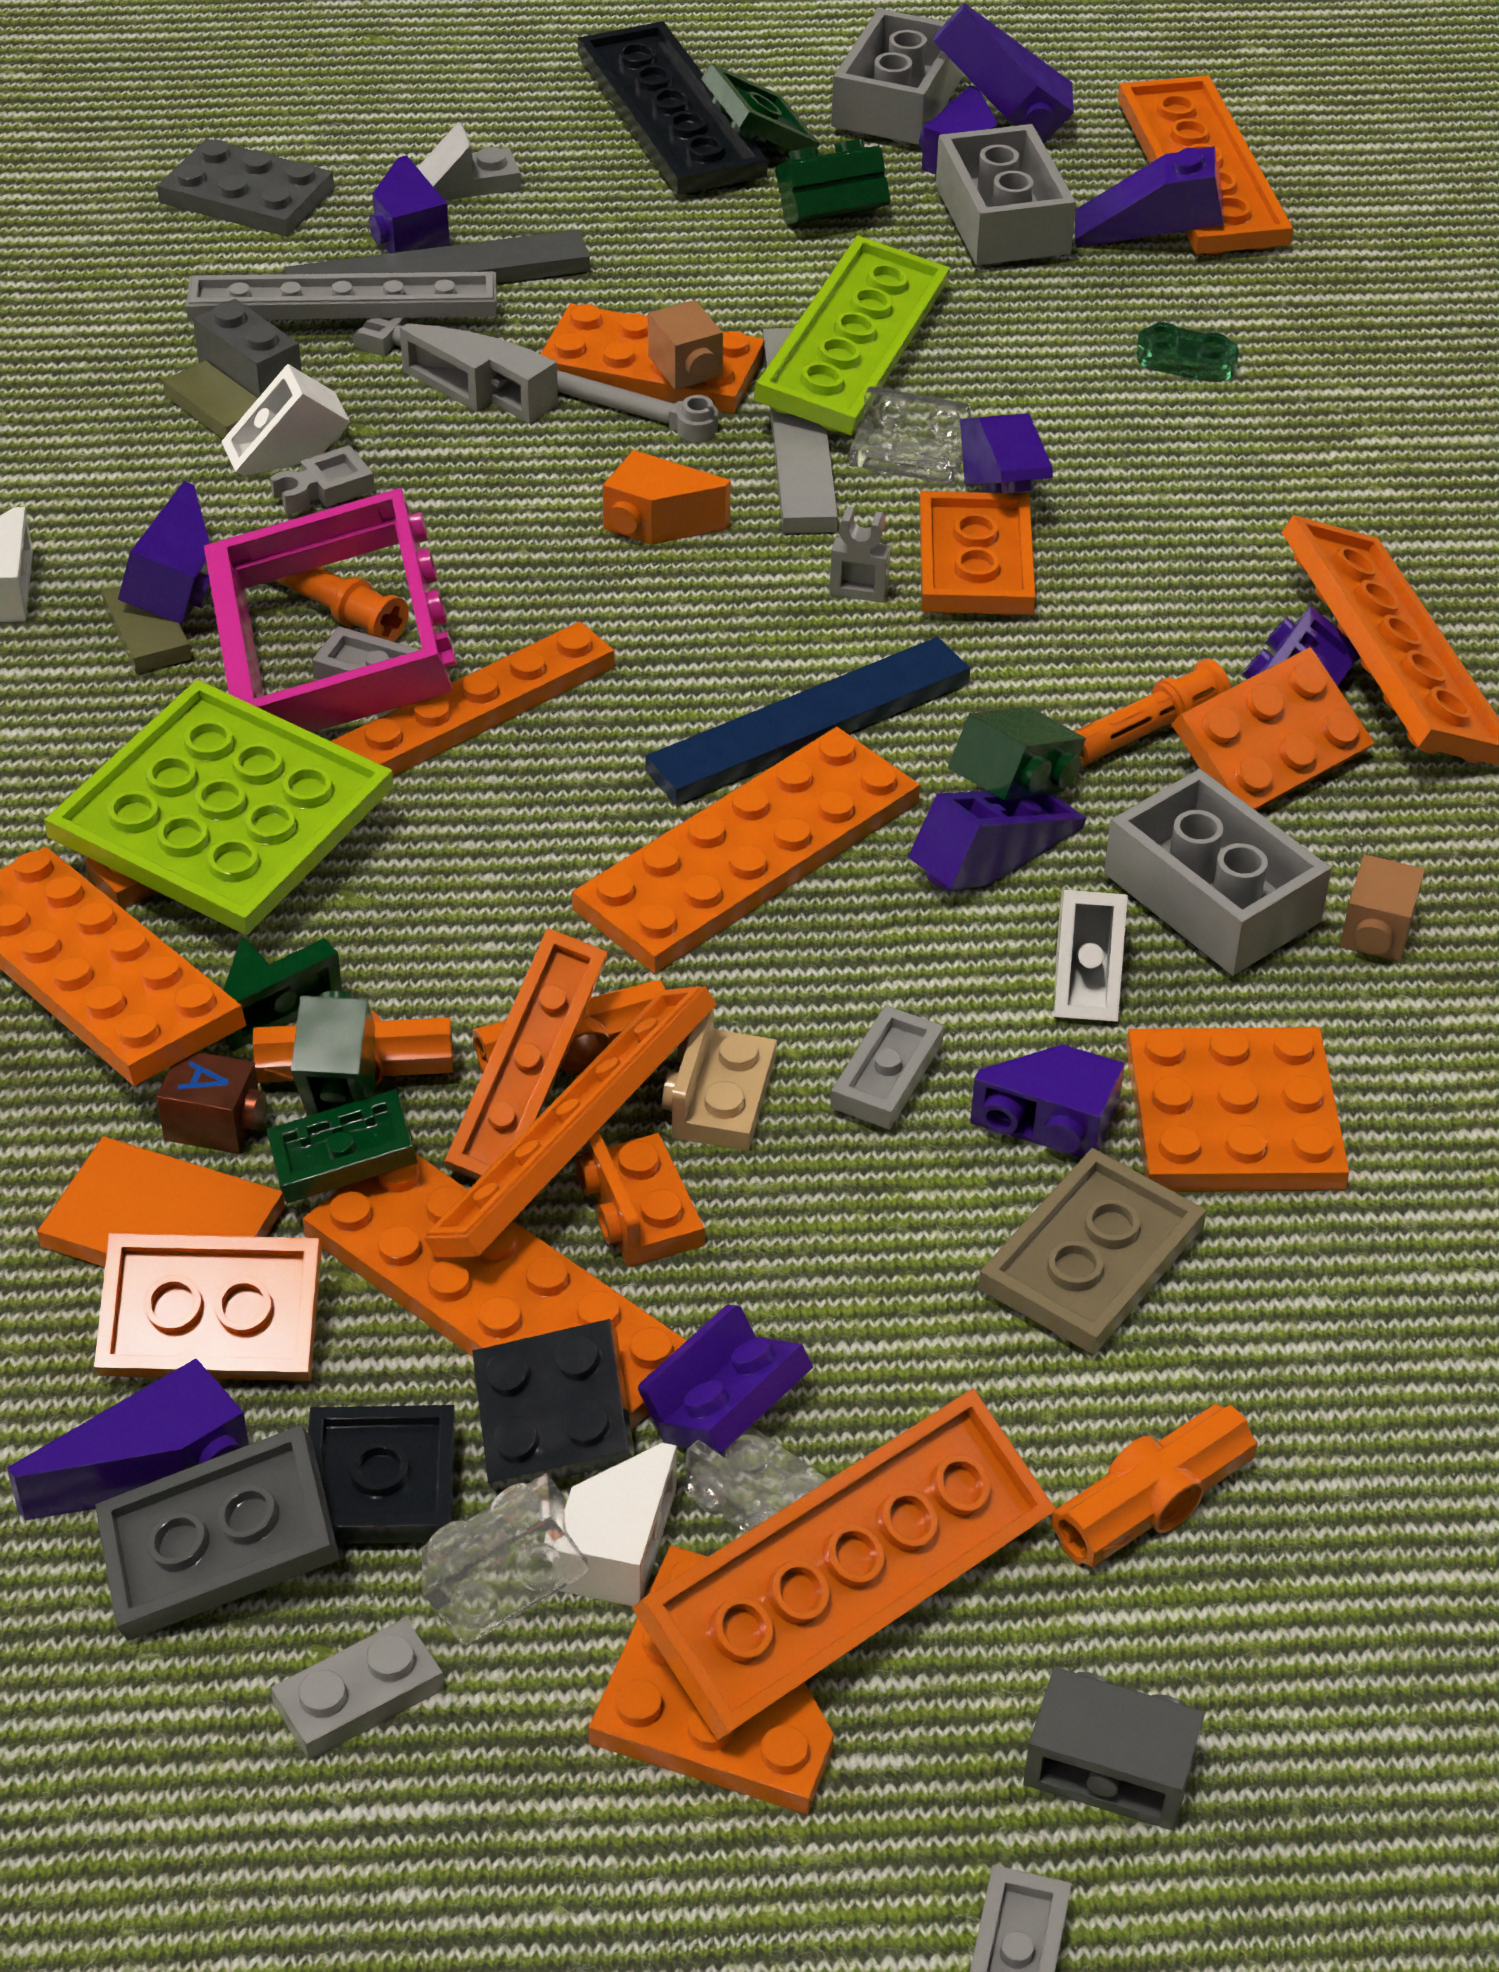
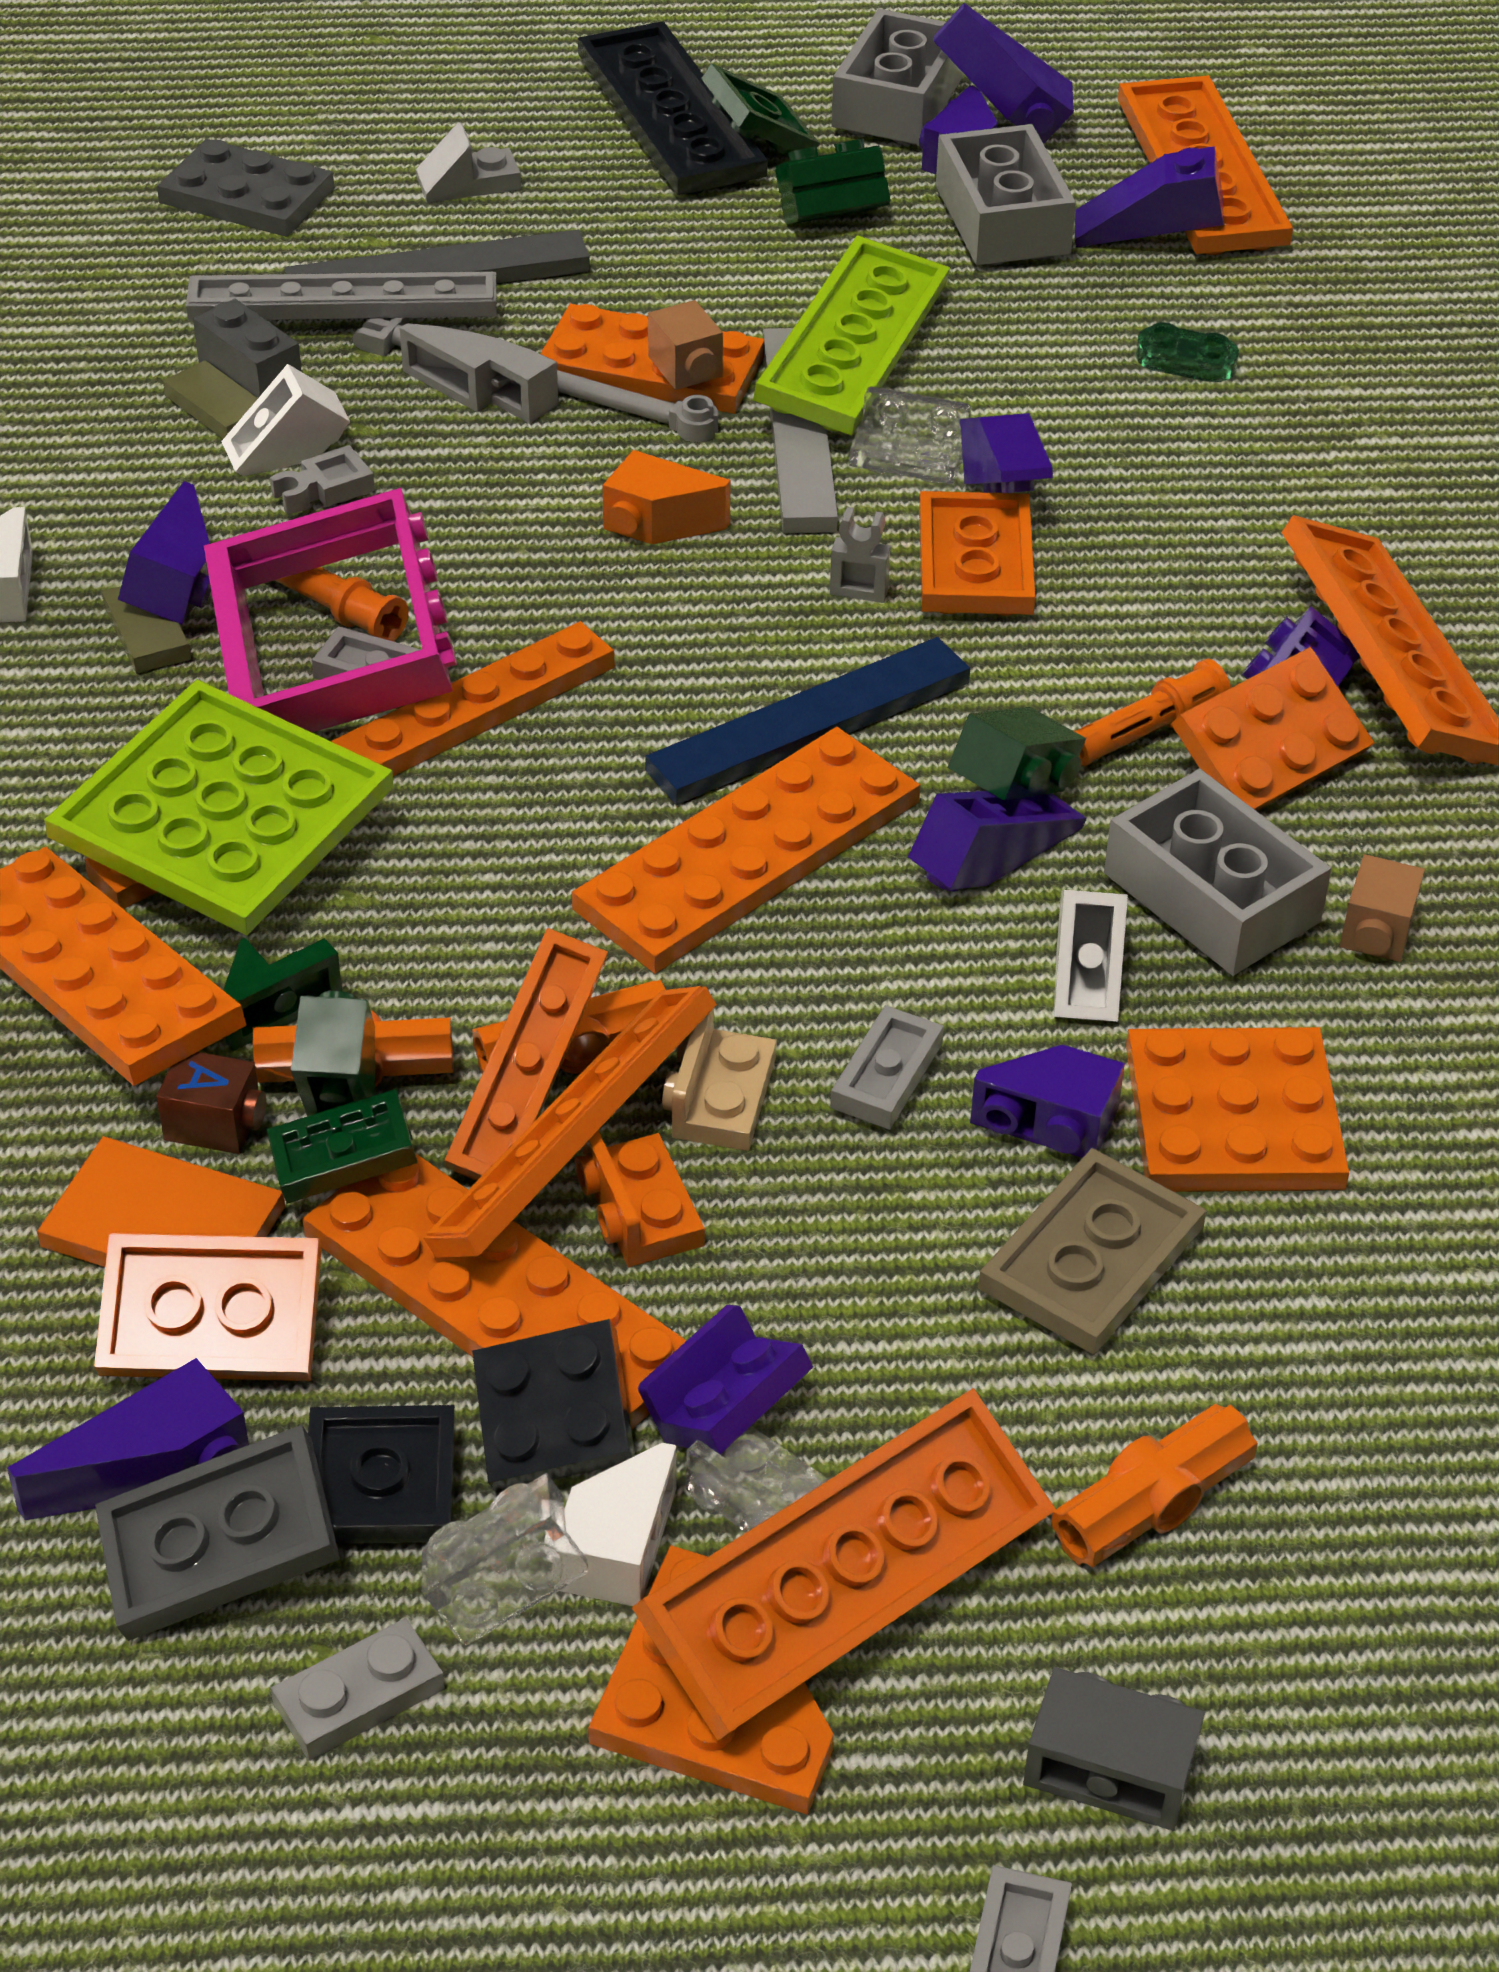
(408, 211): dark purple slope -> none

